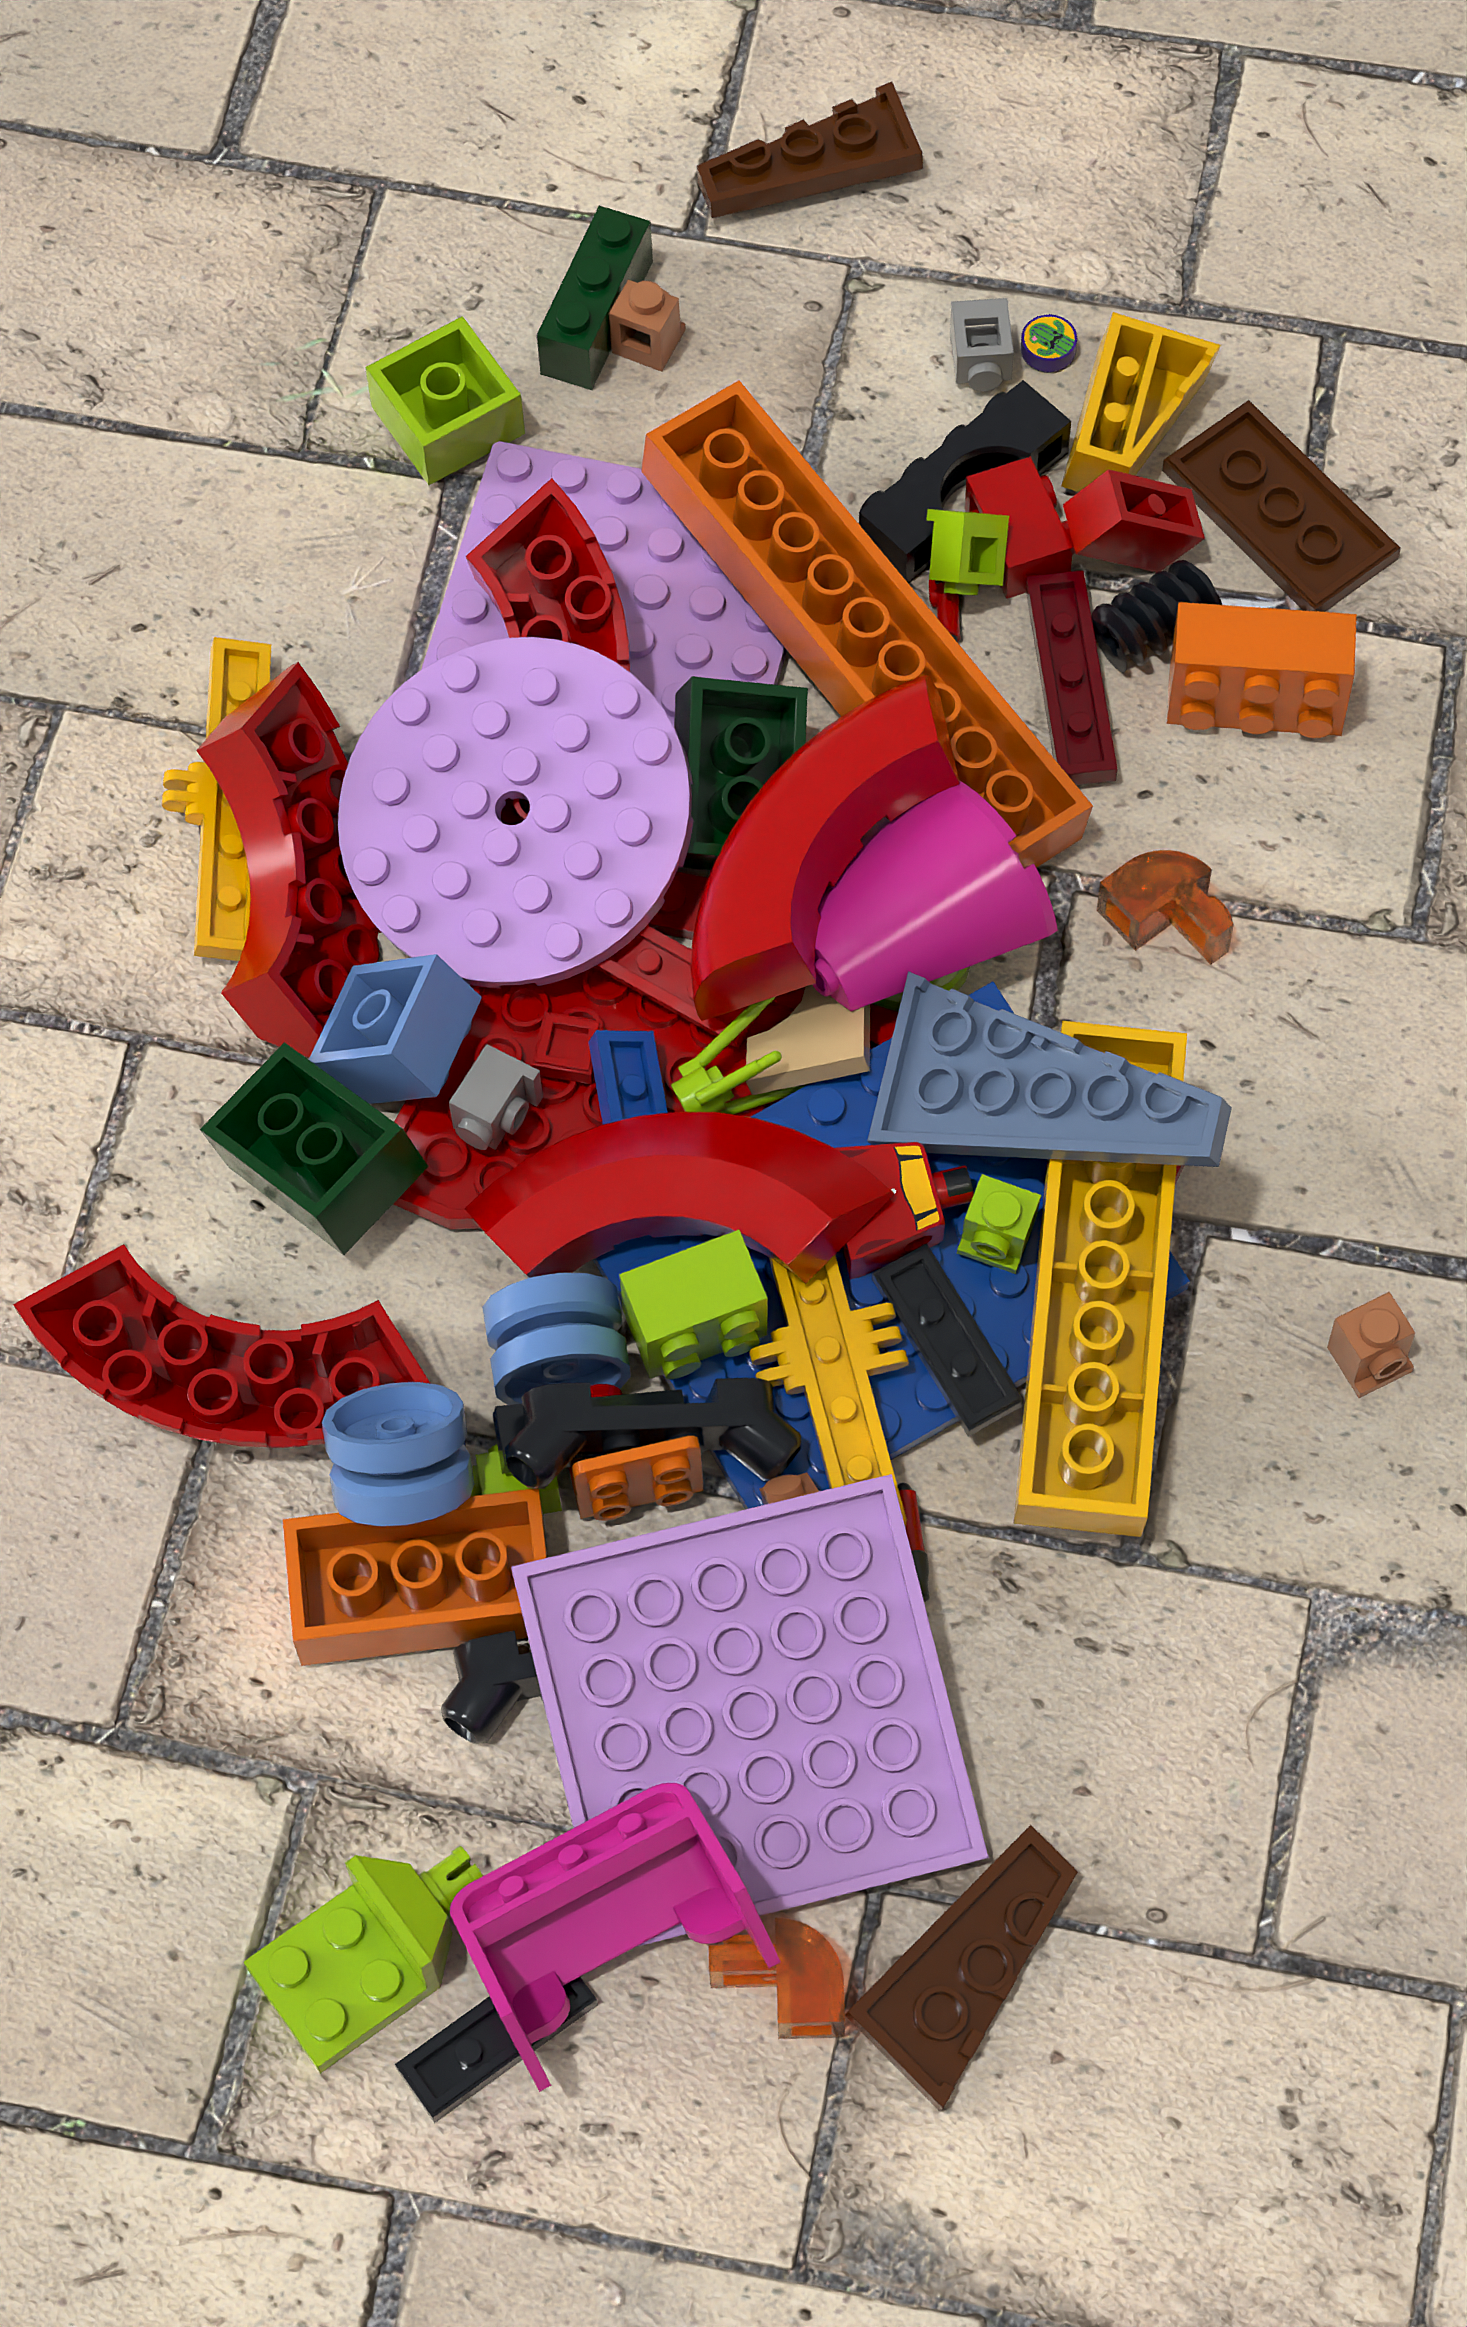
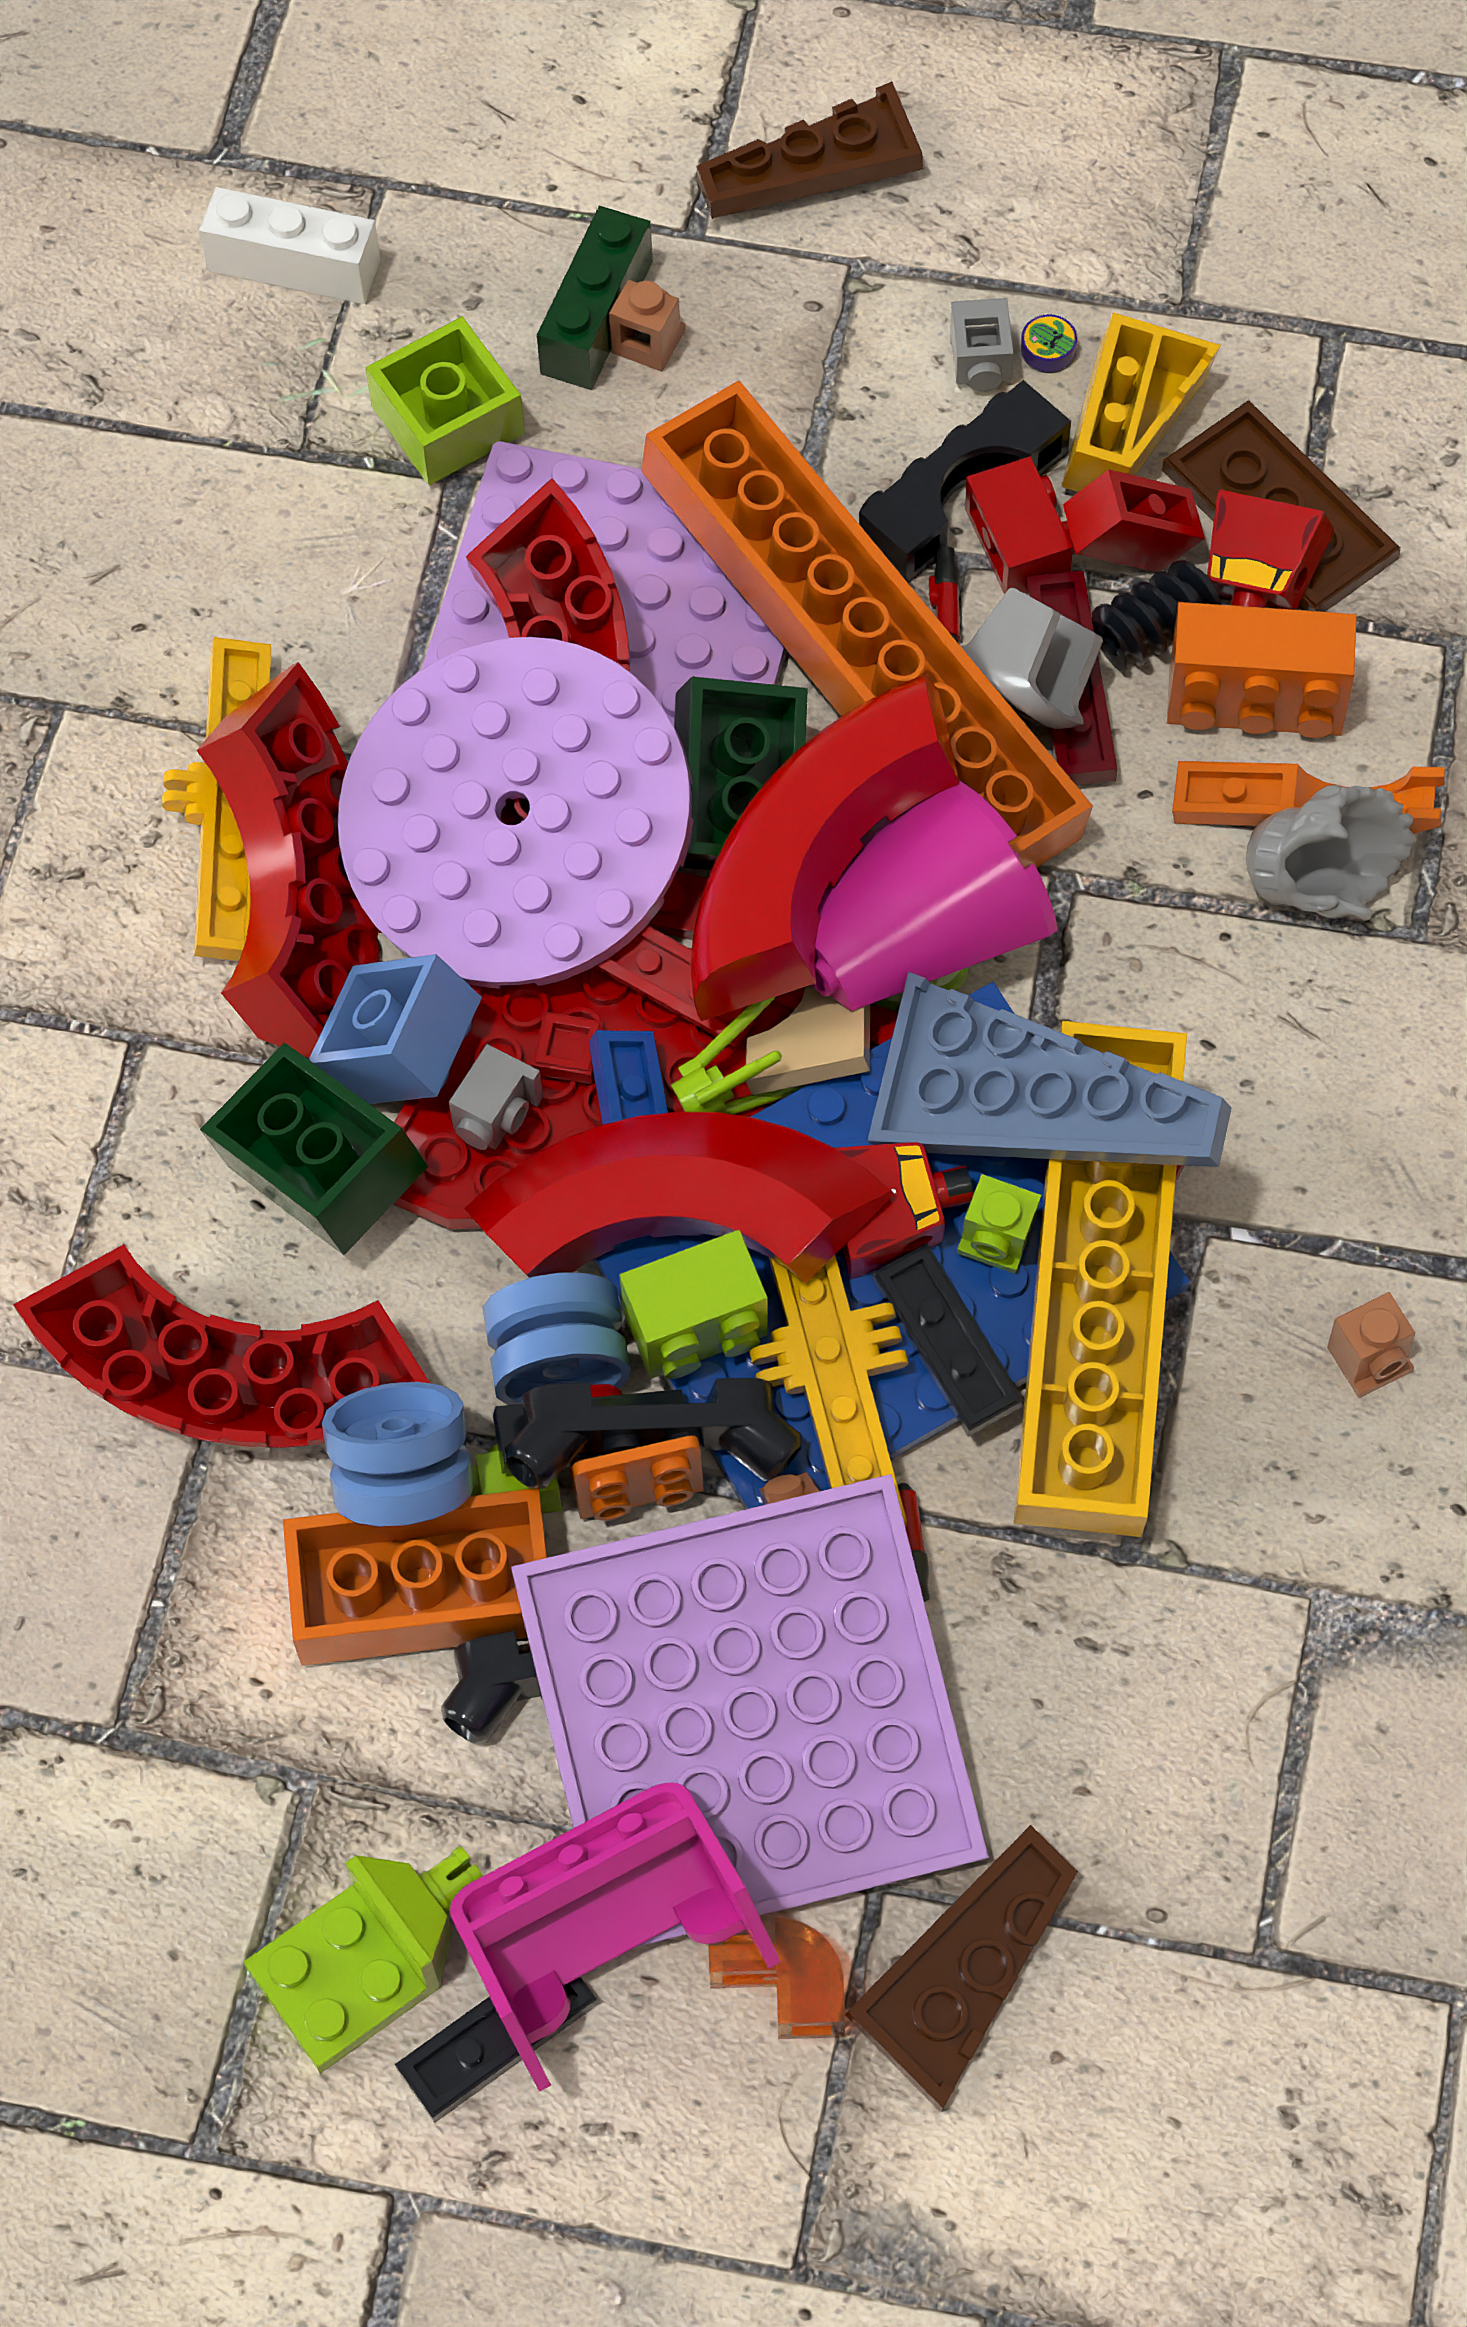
(290, 245): none -> white brick
(967, 550): lime brick -> none
(1035, 658): none -> light grey piece
(1164, 891): clear orange brick -> none
(1254, 791): none -> orange piece
(1265, 550): none -> red torso
(1330, 851): none -> light grey hair

